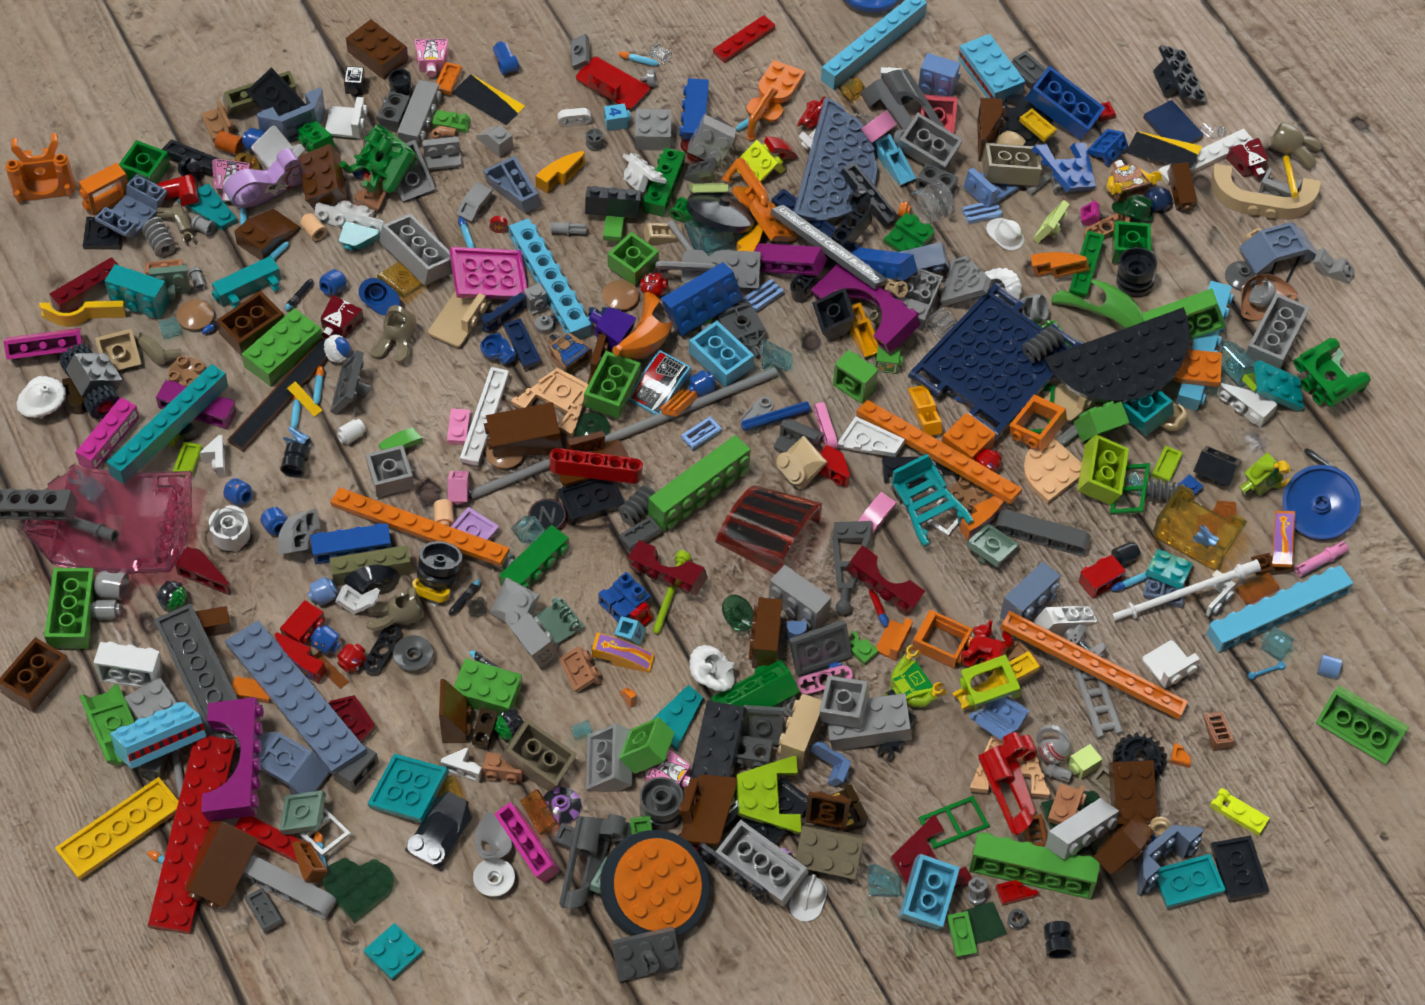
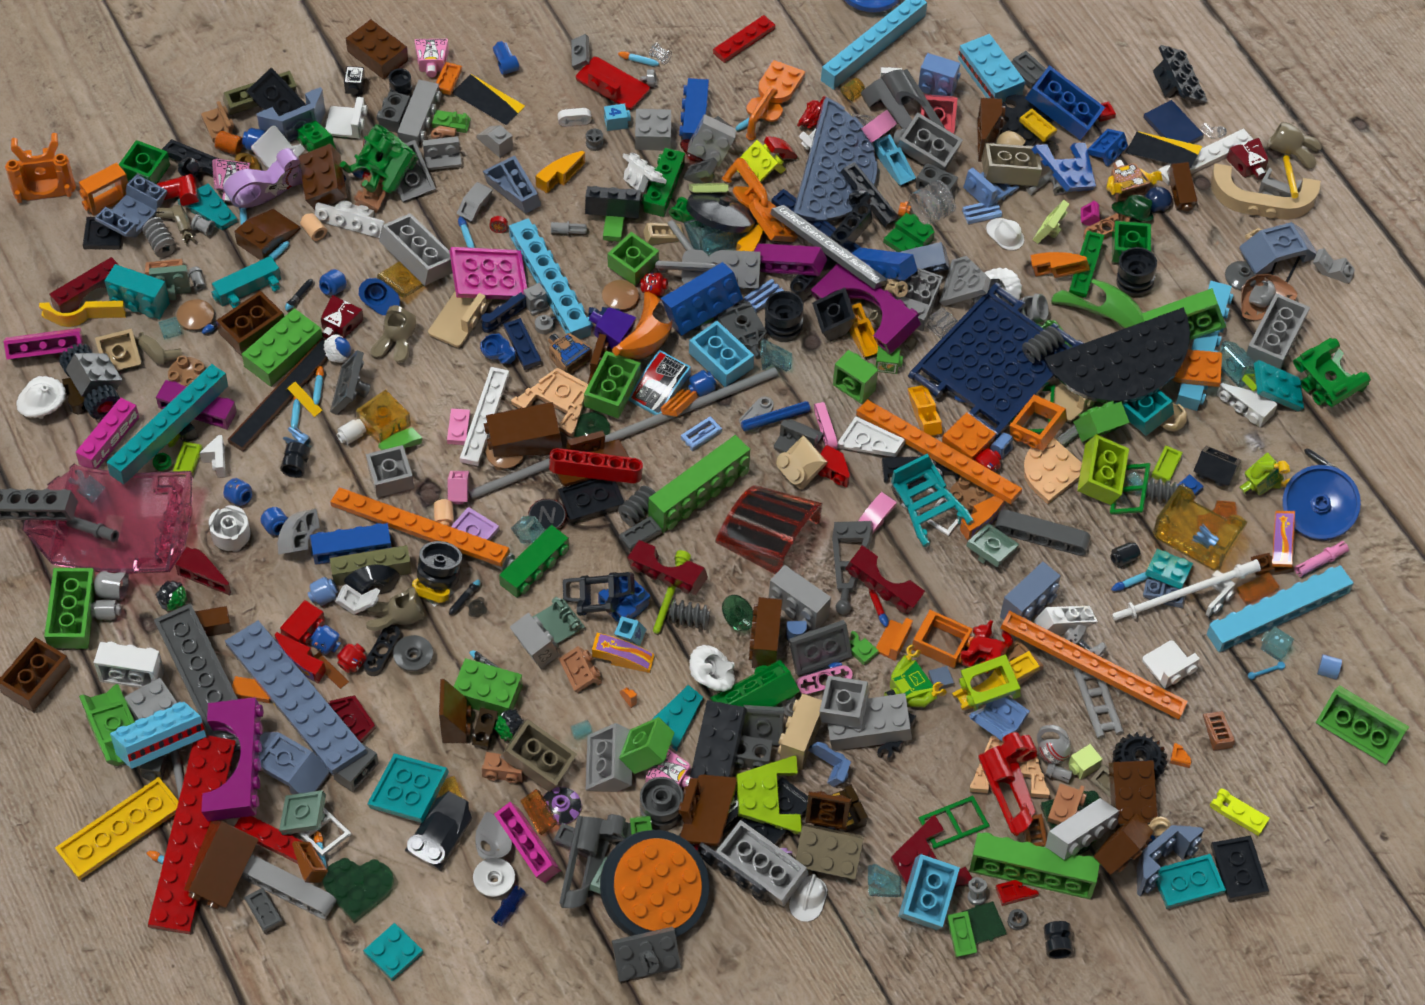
(162, 457): none -> green plate
(357, 236): slope -> none
(383, 416): none -> clear yellow brick
(458, 765): white slope -> none
(508, 905): none -> clear blue pin
(513, 602): light grey slope -> none
(584, 602): none -> black bar
(642, 614): red tile -> none
(692, 615): none -> dark grey piece
(784, 315): none -> black wheel
(941, 675): none -> sand blue tile
(1003, 444): none -> medium blue brick
(1101, 576): red brick -> none

